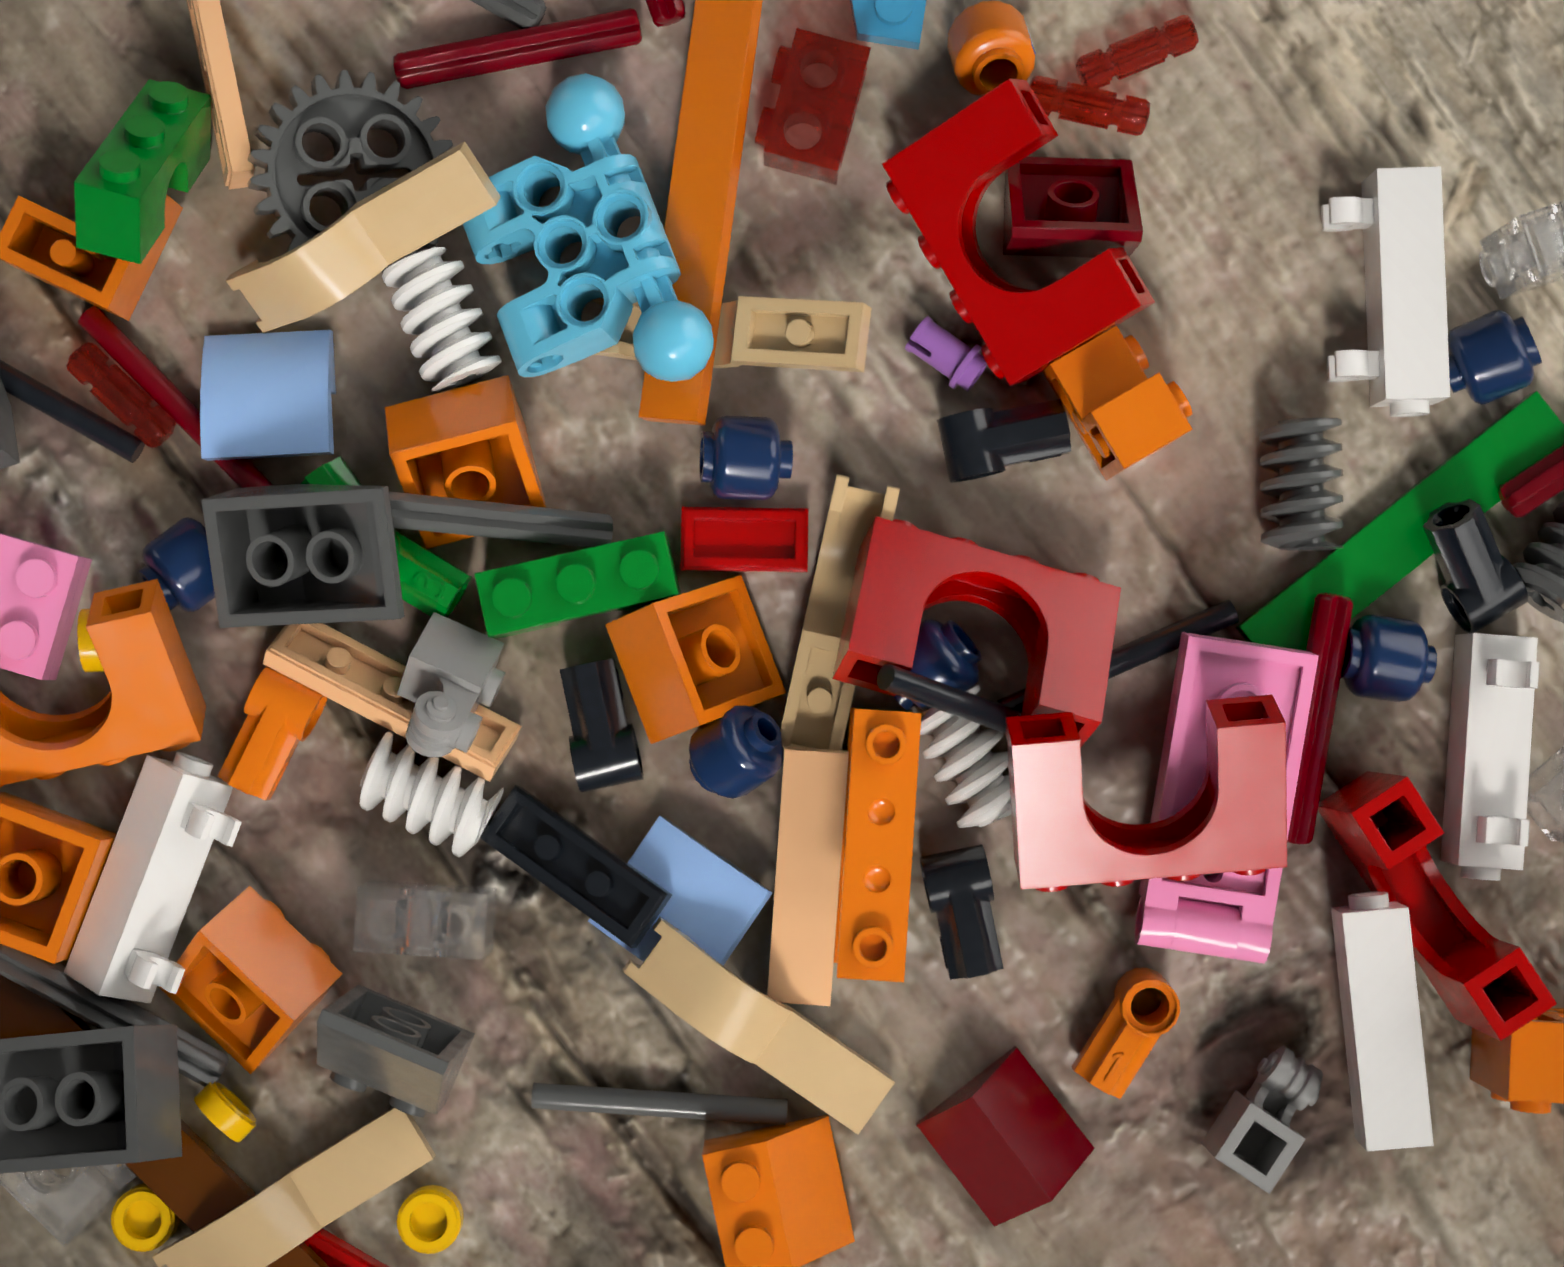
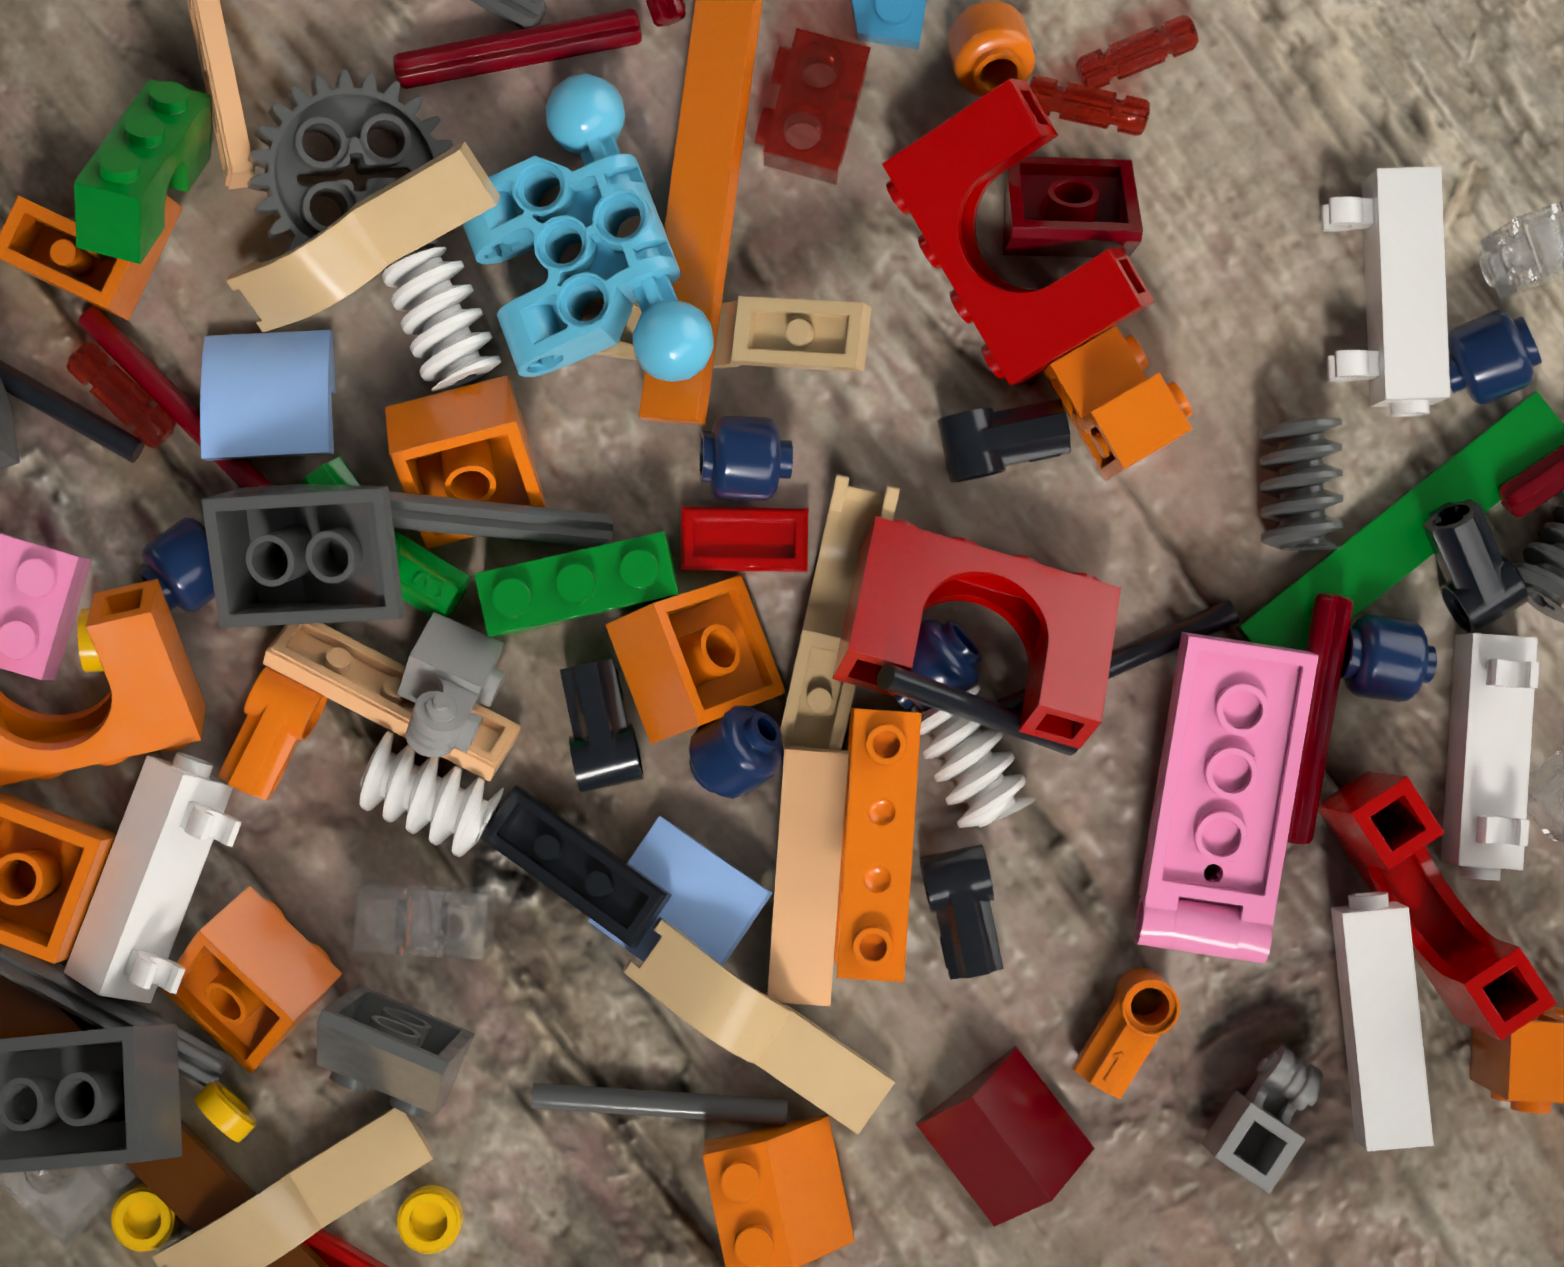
(947, 354): medium lavender pin -> none
(1227, 827): arch -> none

